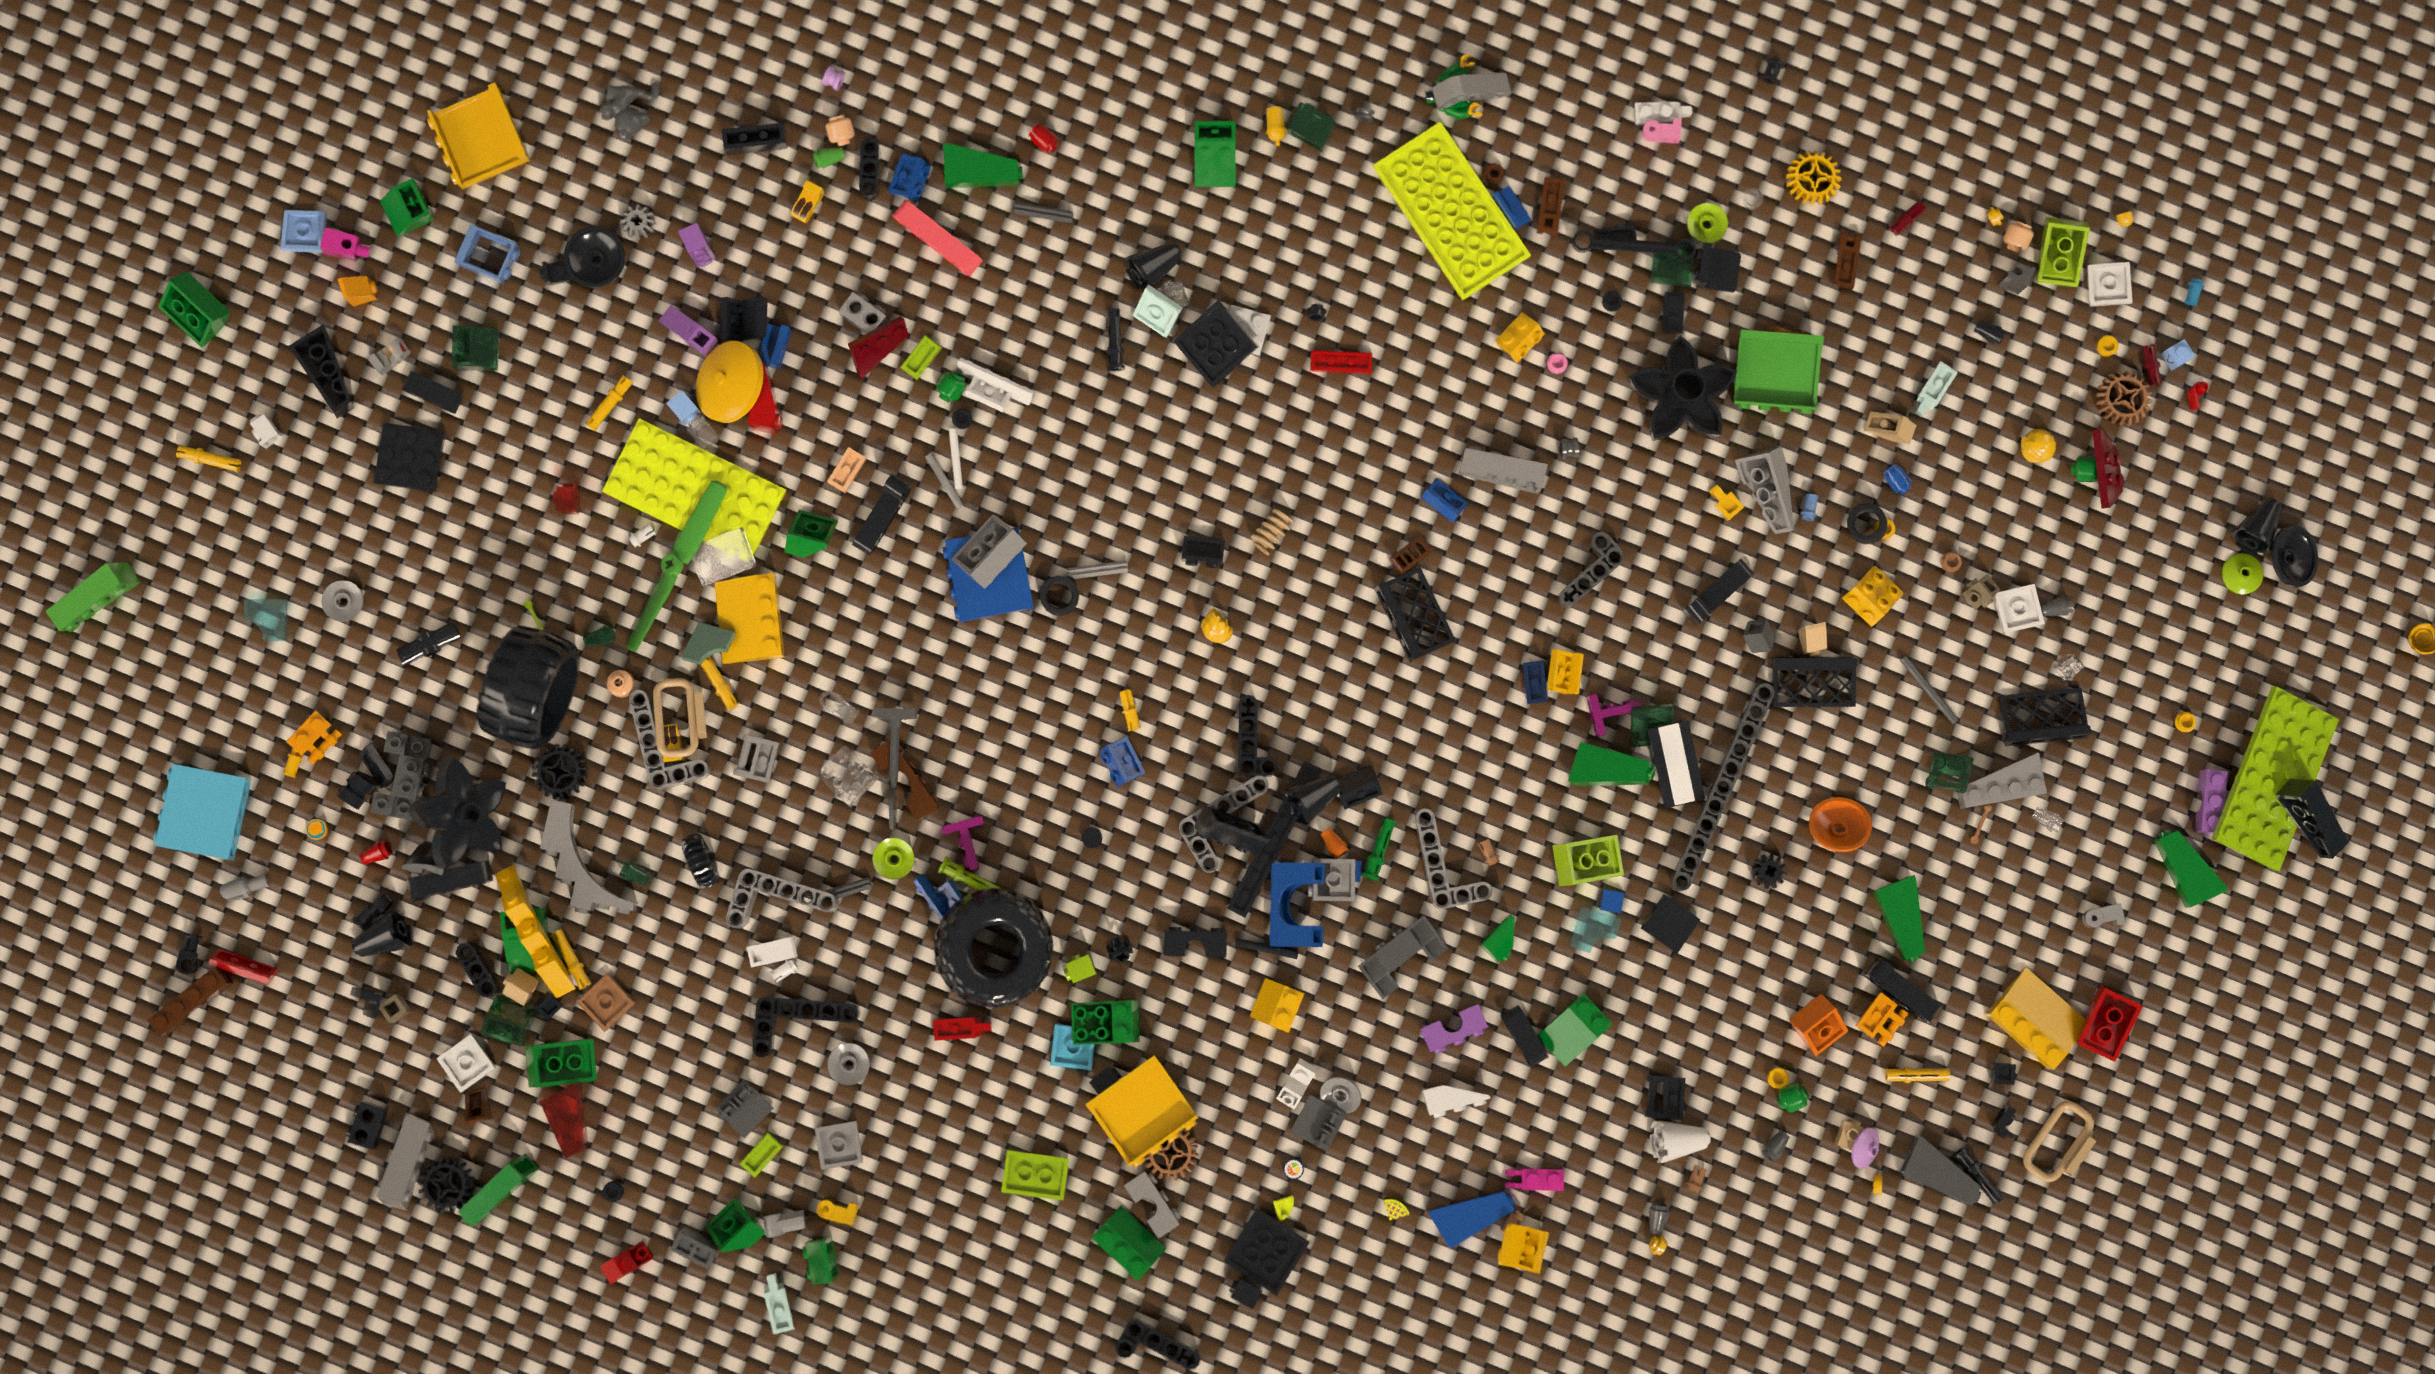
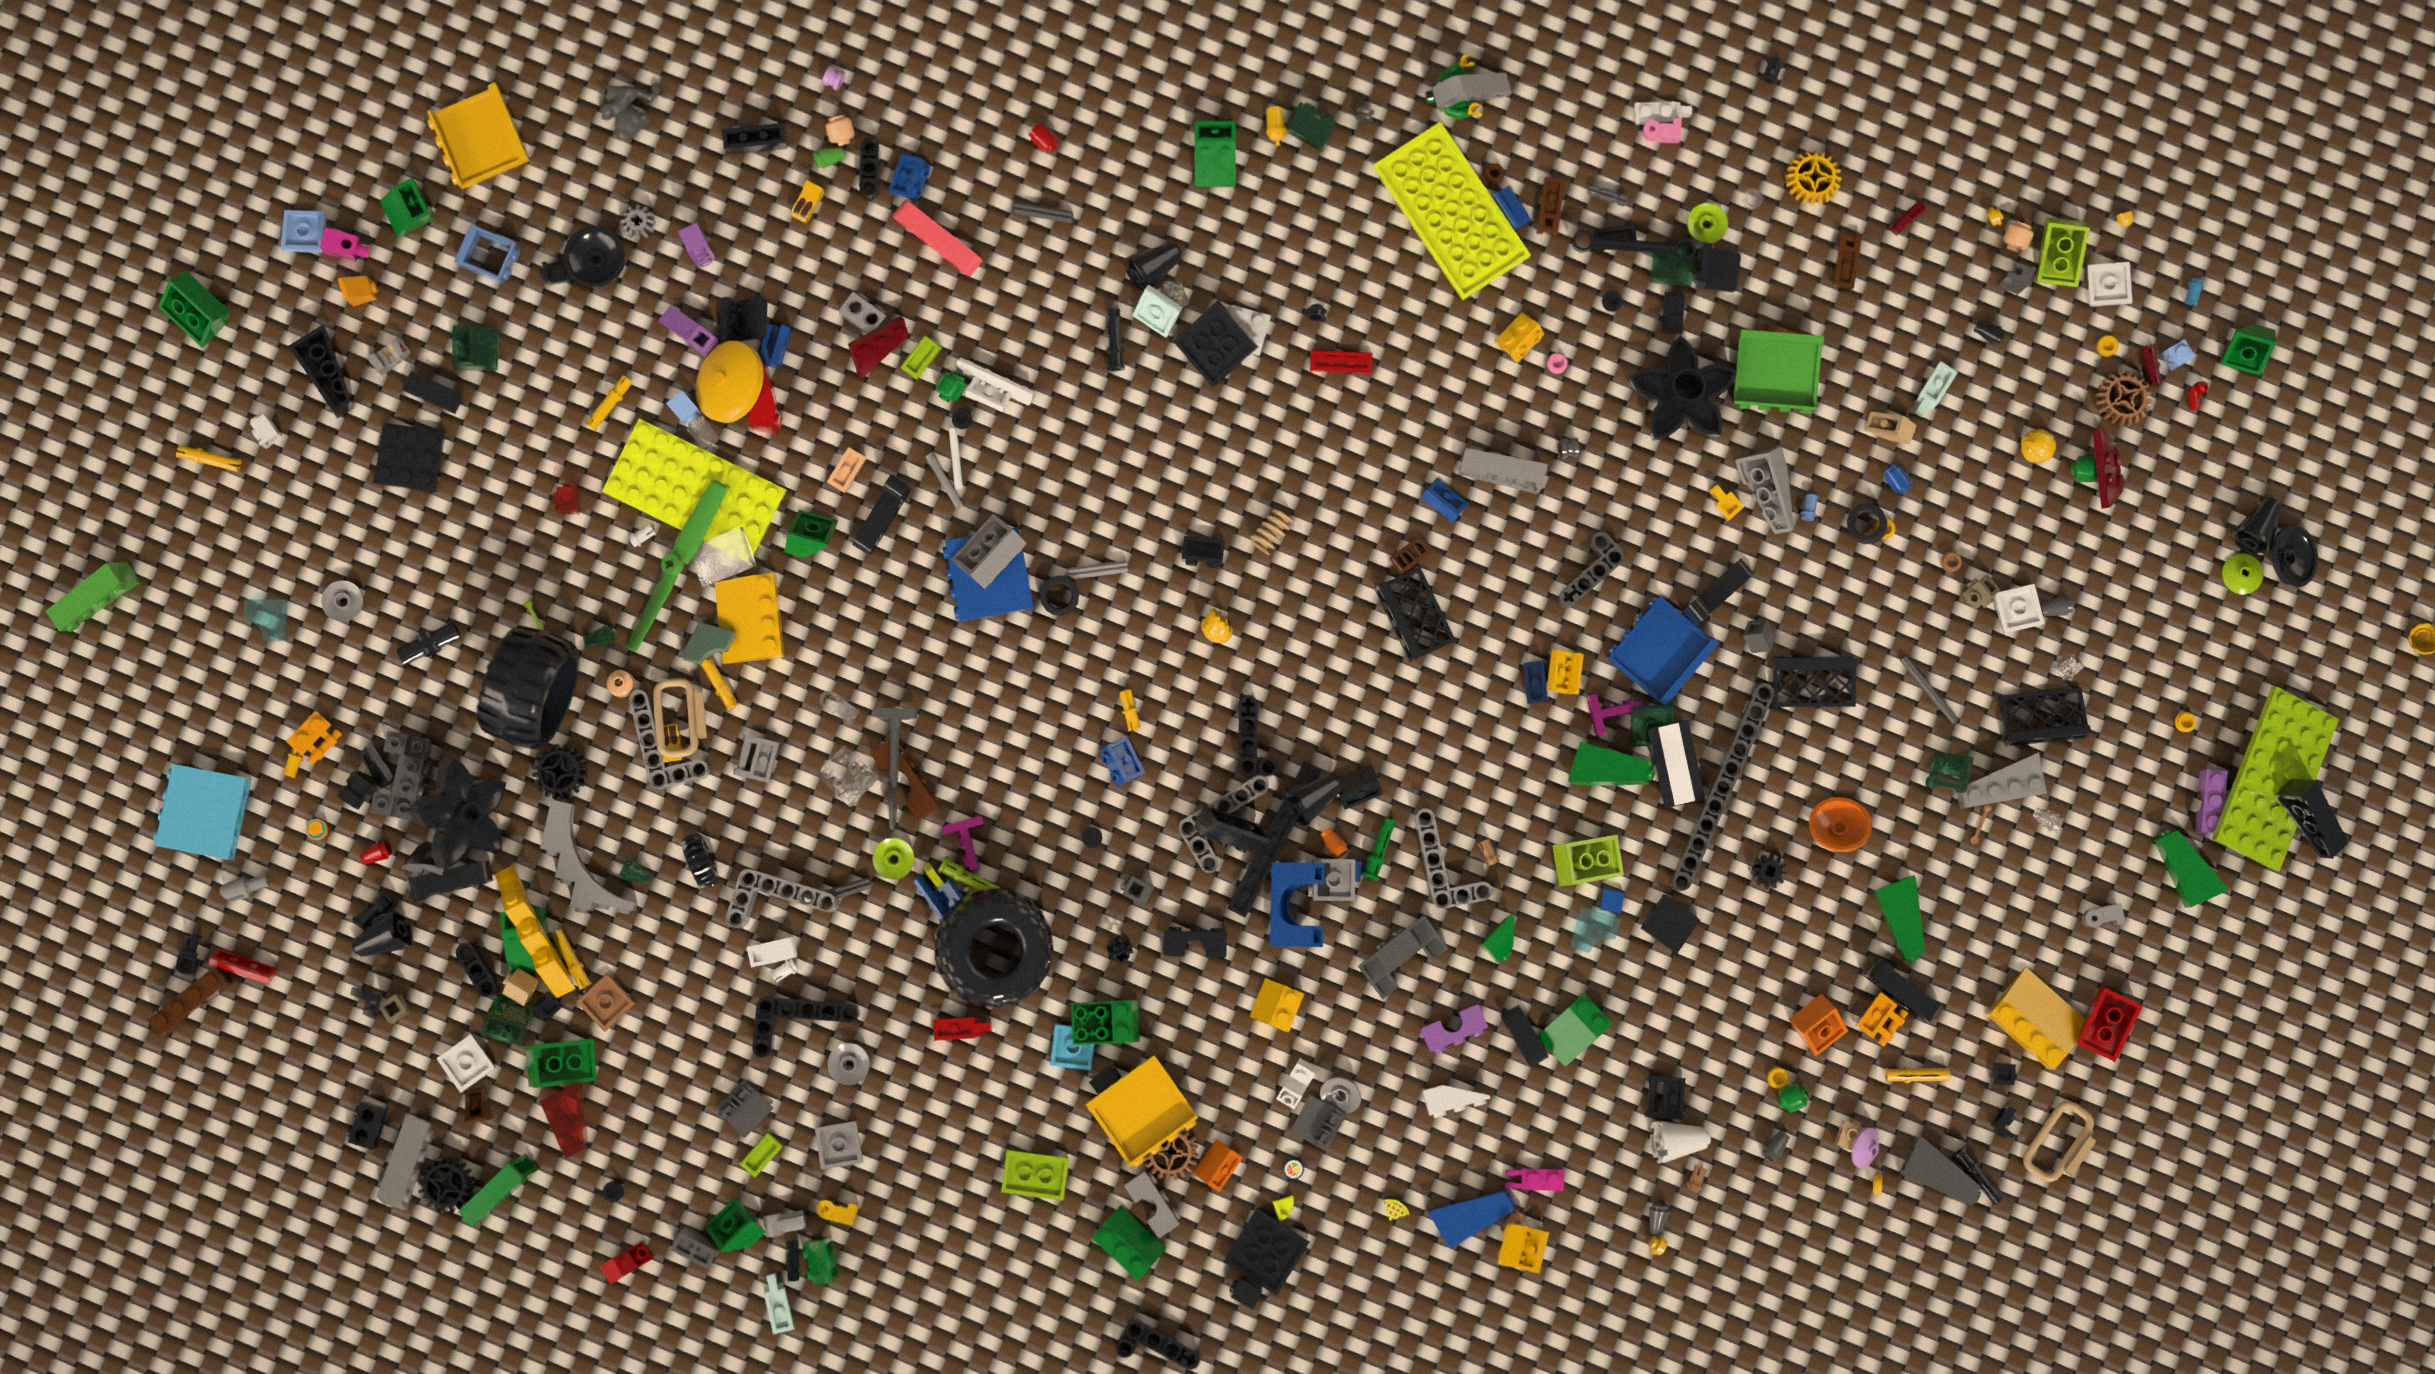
(792, 1260): none -> black axle
(933, 875): none -> neon yellow tile
(978, 169): green slope -> none
(1079, 968): lime brick -> none
(1144, 894): none -> dark grey brick
(1217, 1165): none -> orange panel
(1267, 948): black bar -> none
(1608, 195): none -> dark grey axle
(1661, 650): none -> blue panel
(1813, 639): tan slope -> none
(1873, 596): yellow bracket -> none
(2250, 349): none -> green slope

